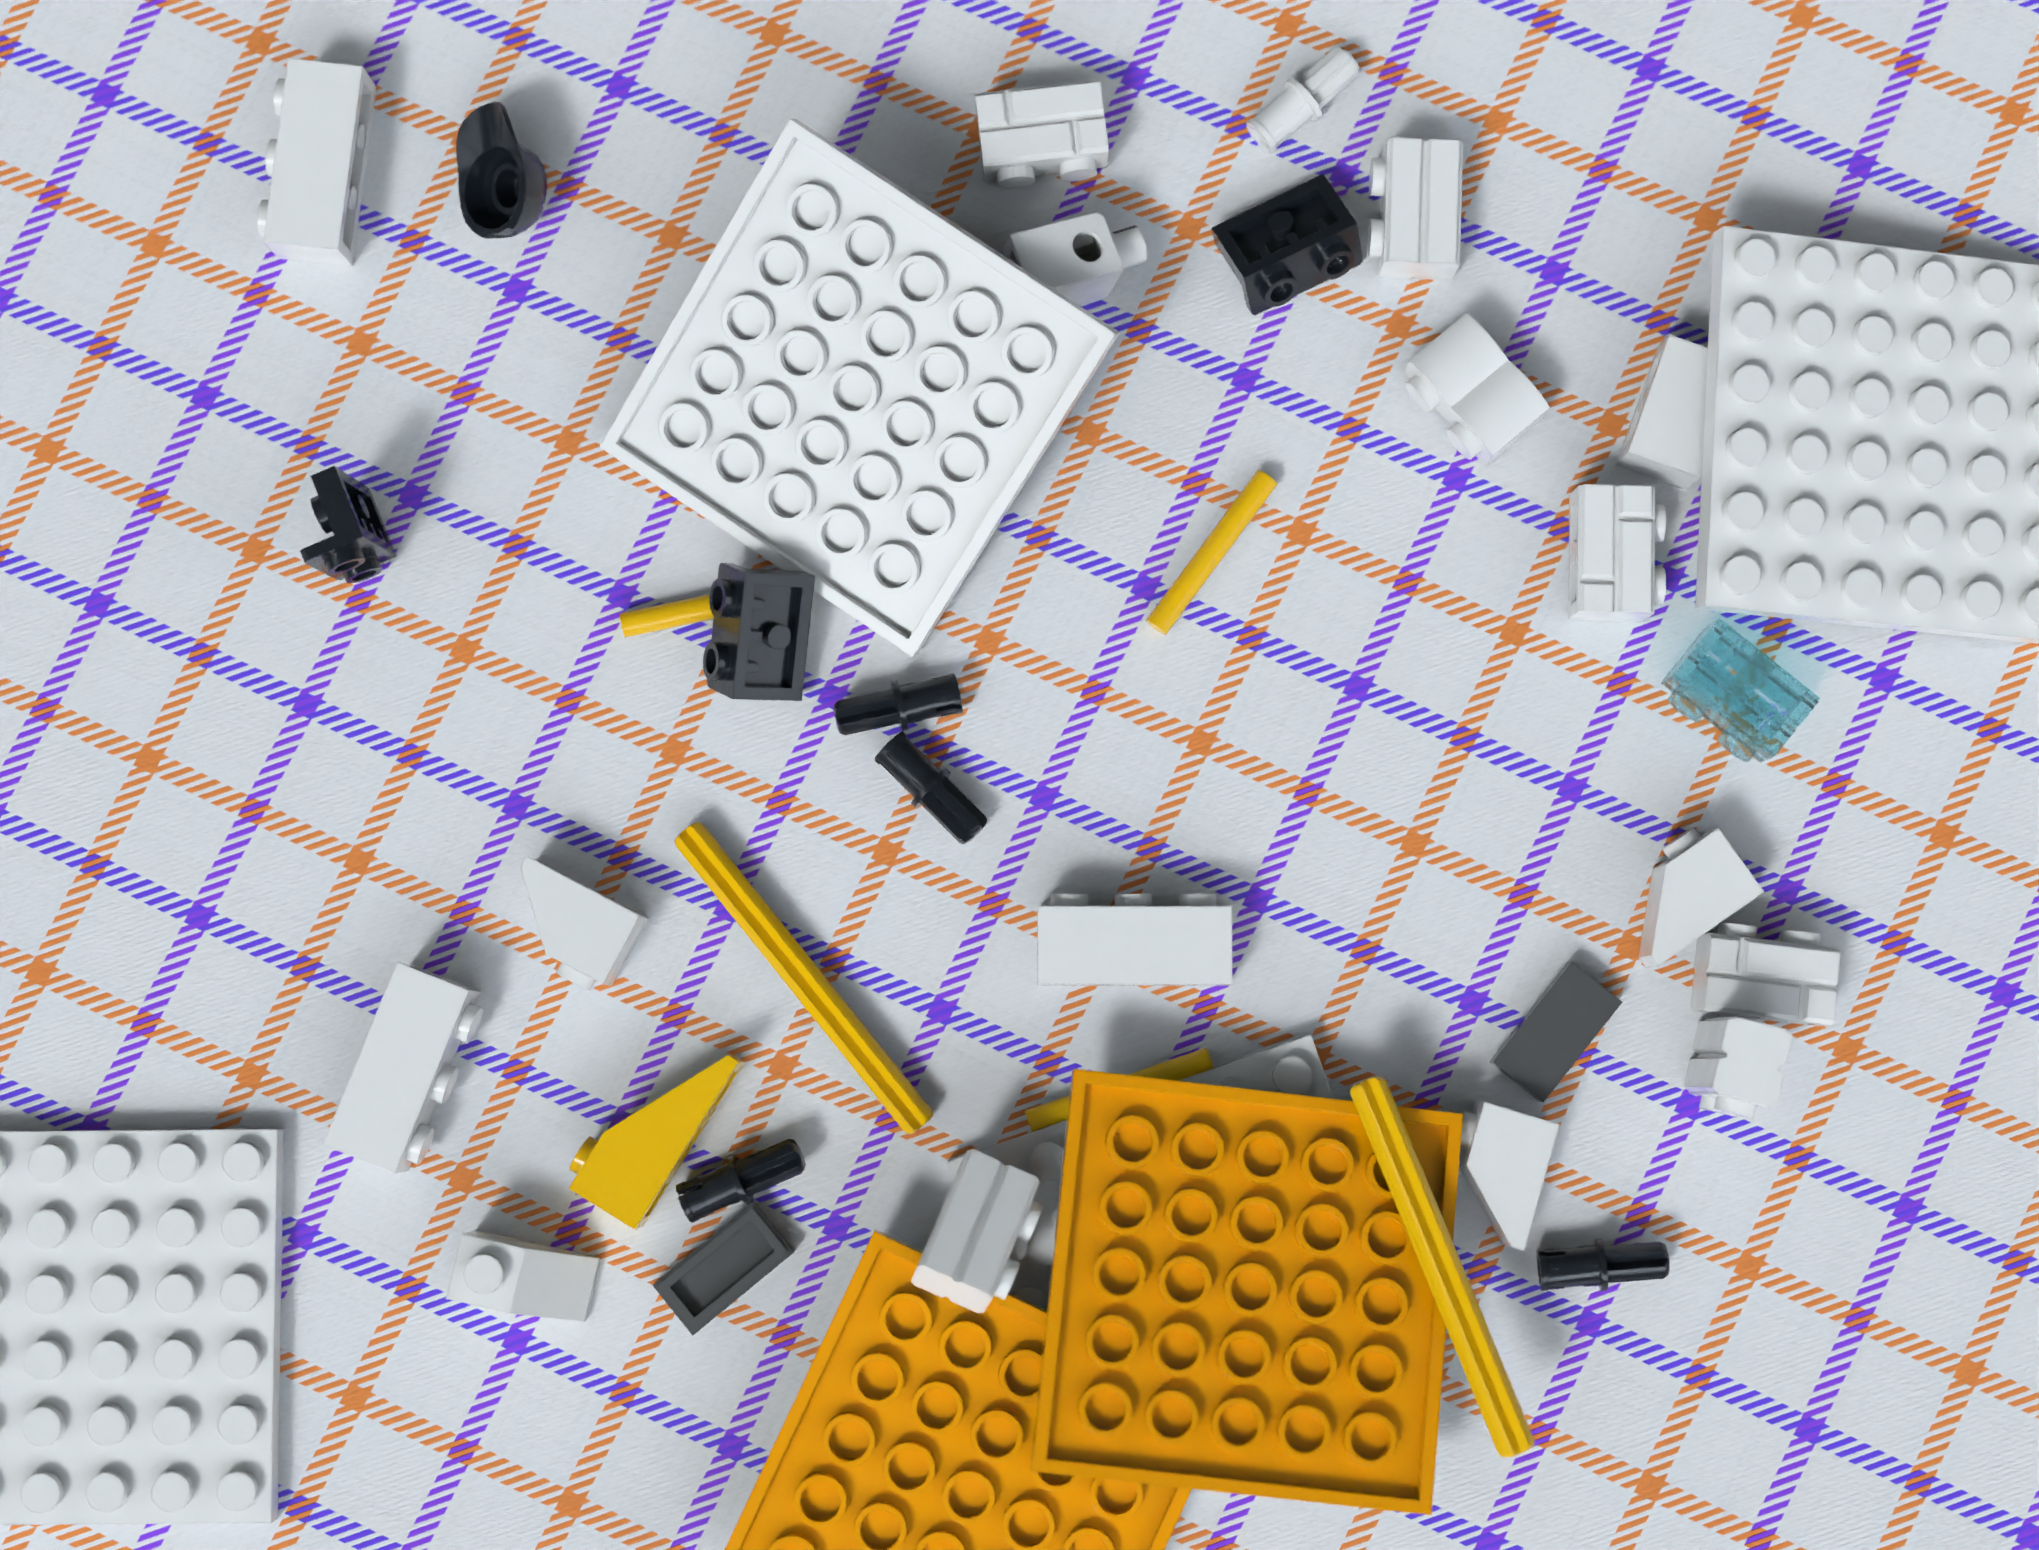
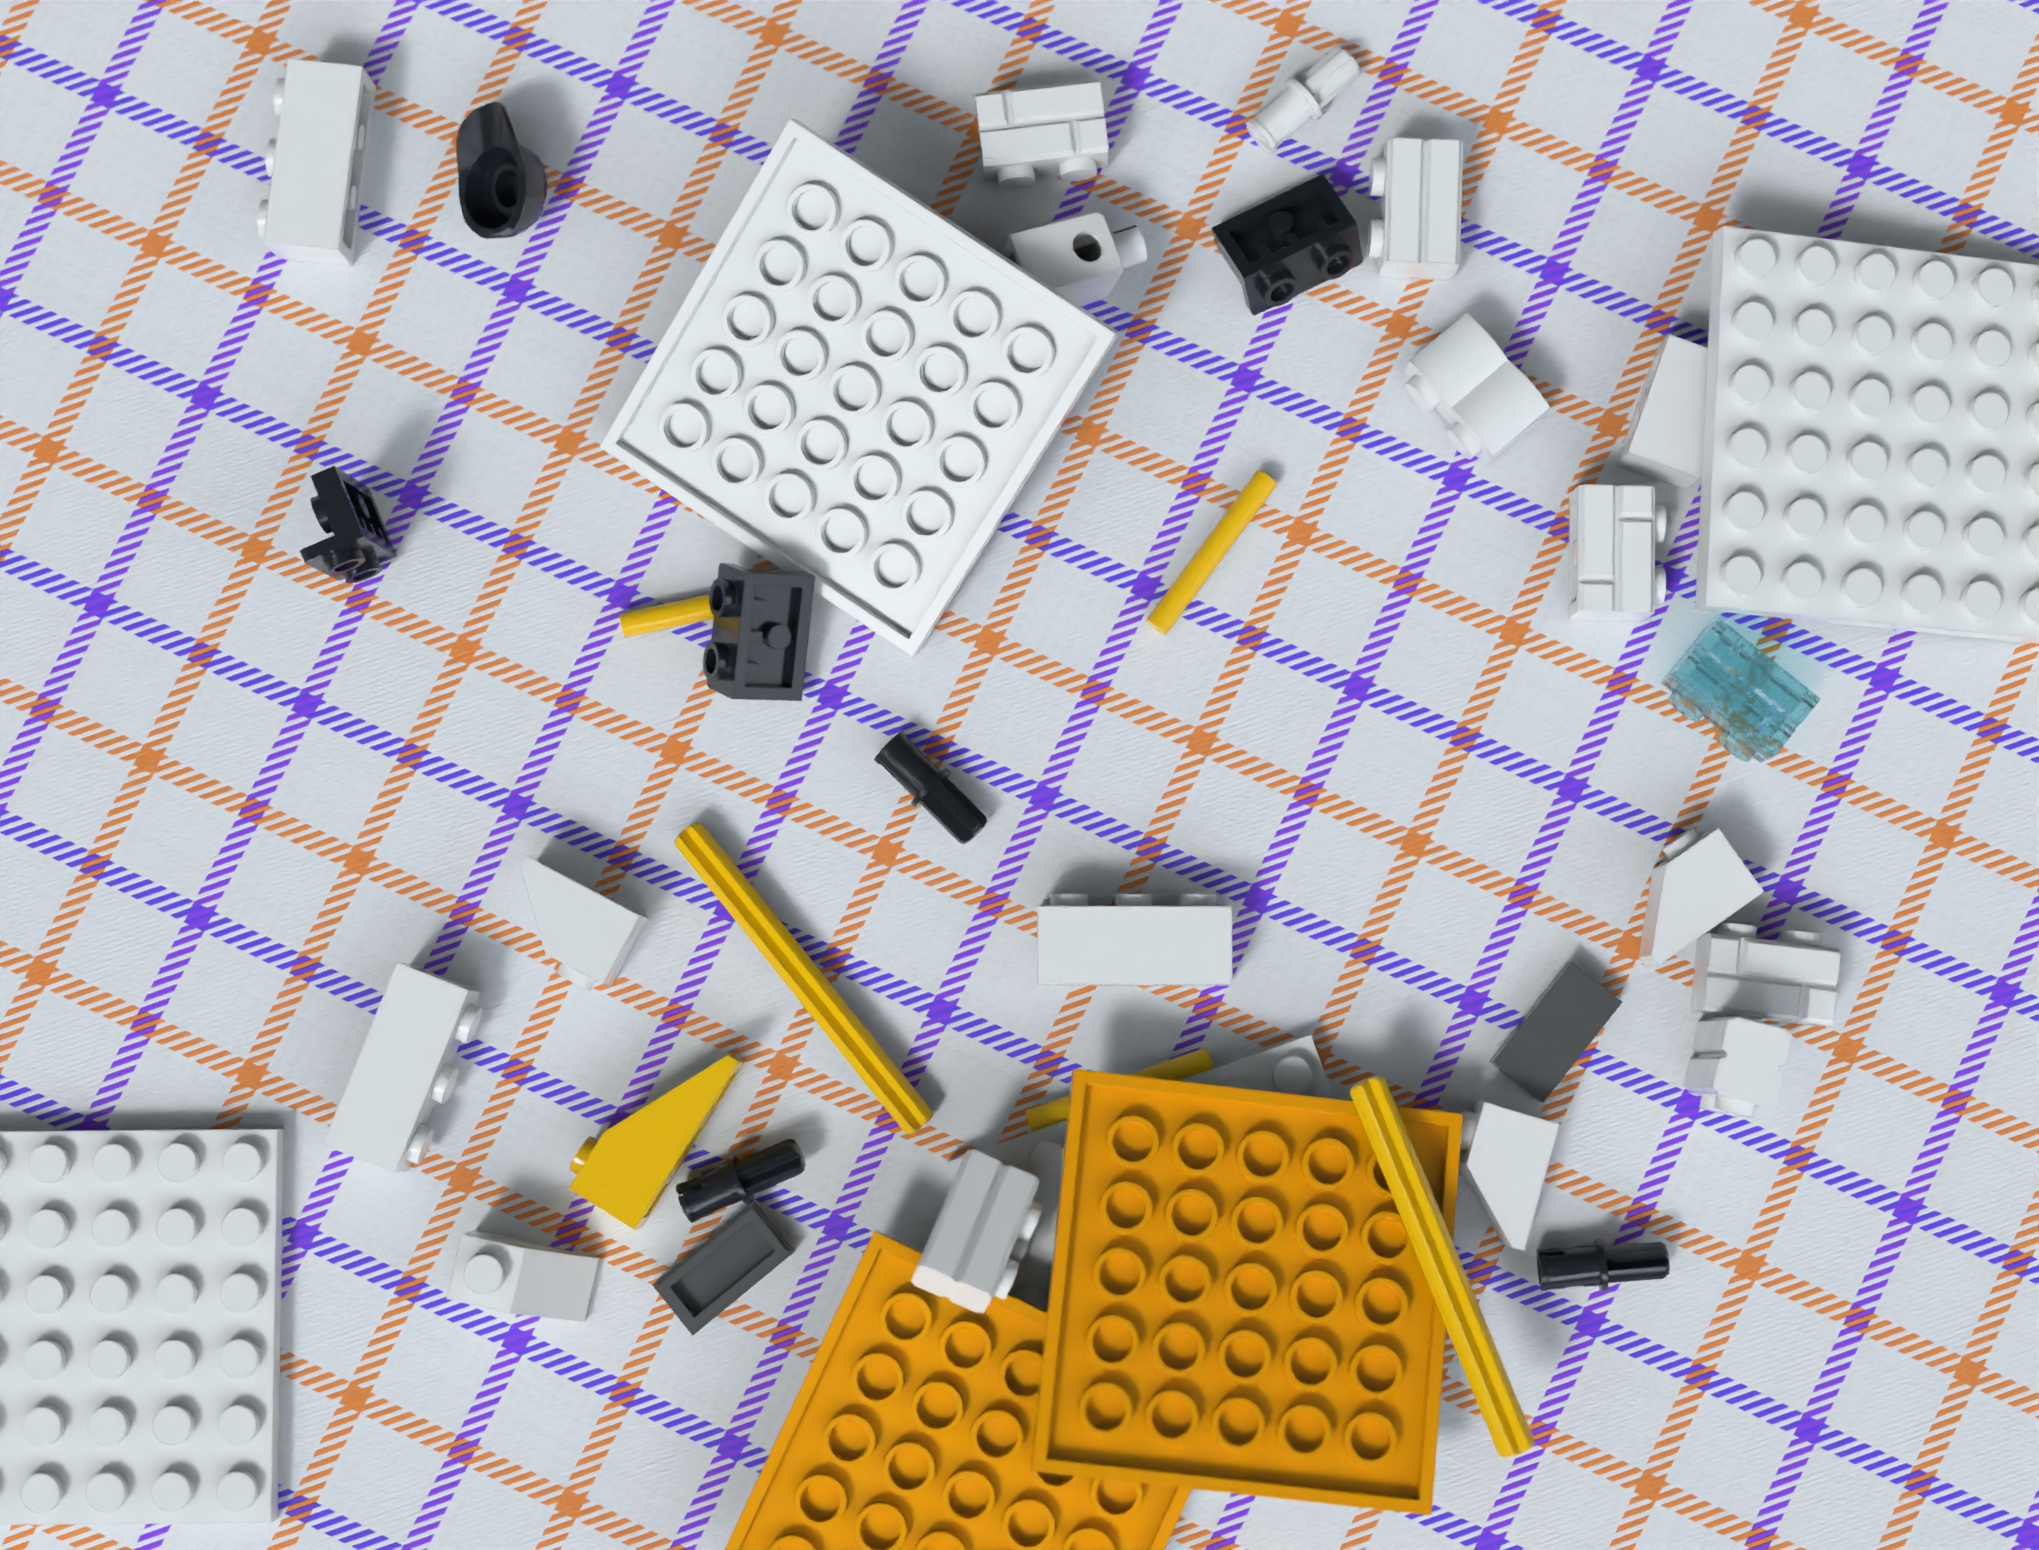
(899, 705): black axle -> none

